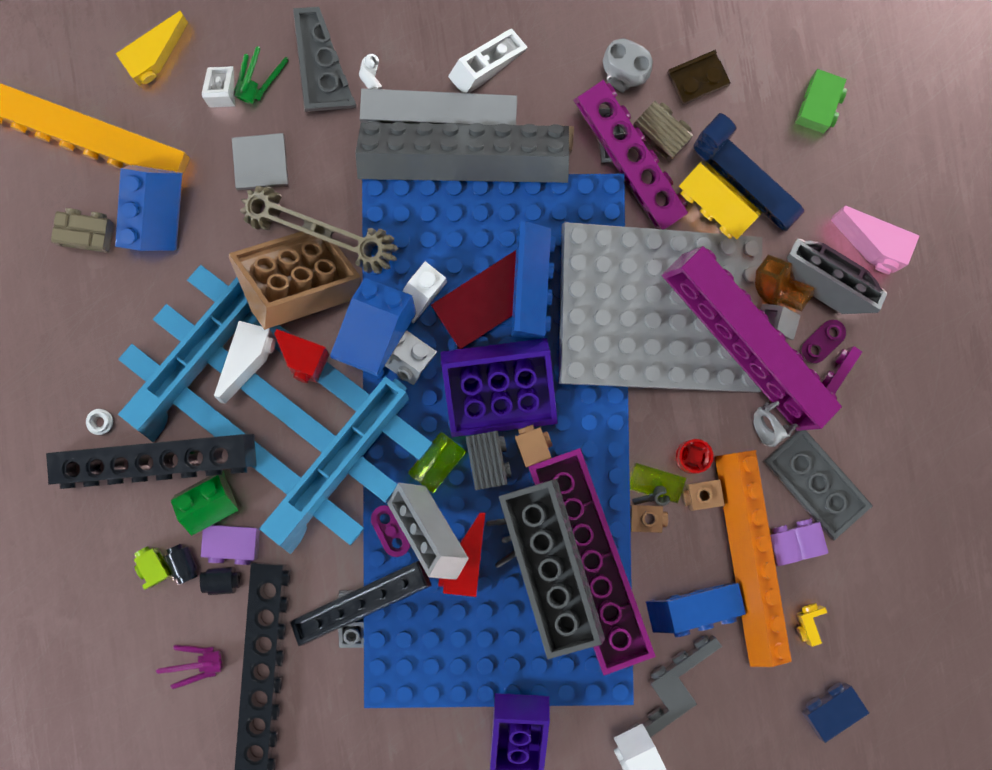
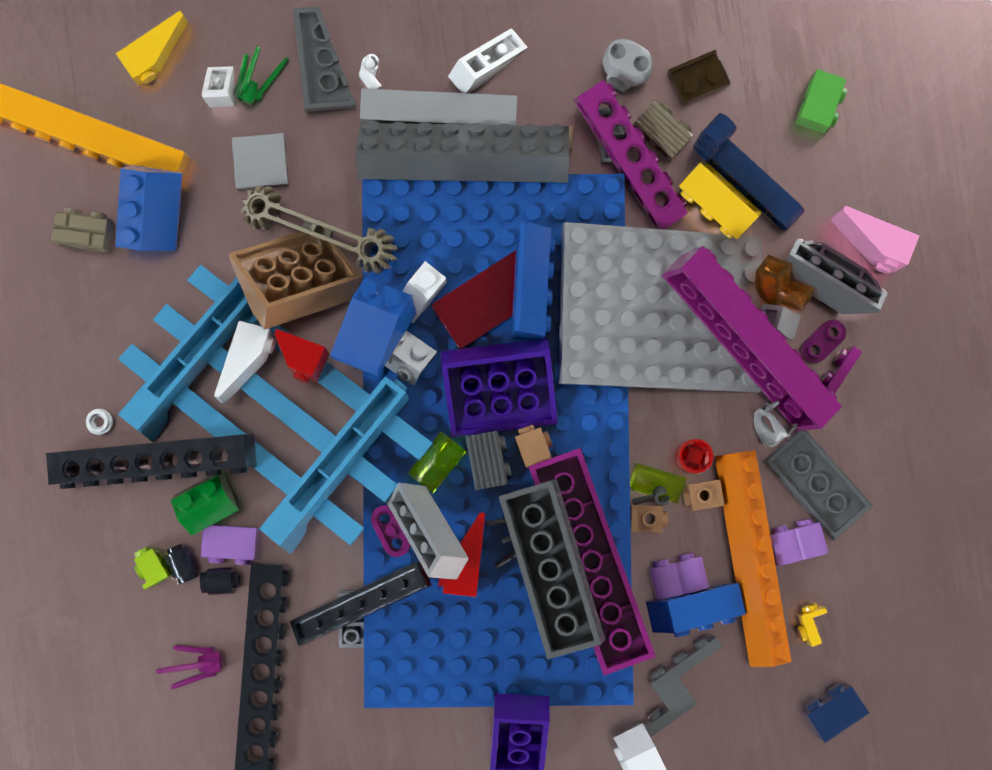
(678, 577): none -> medium lavender brick

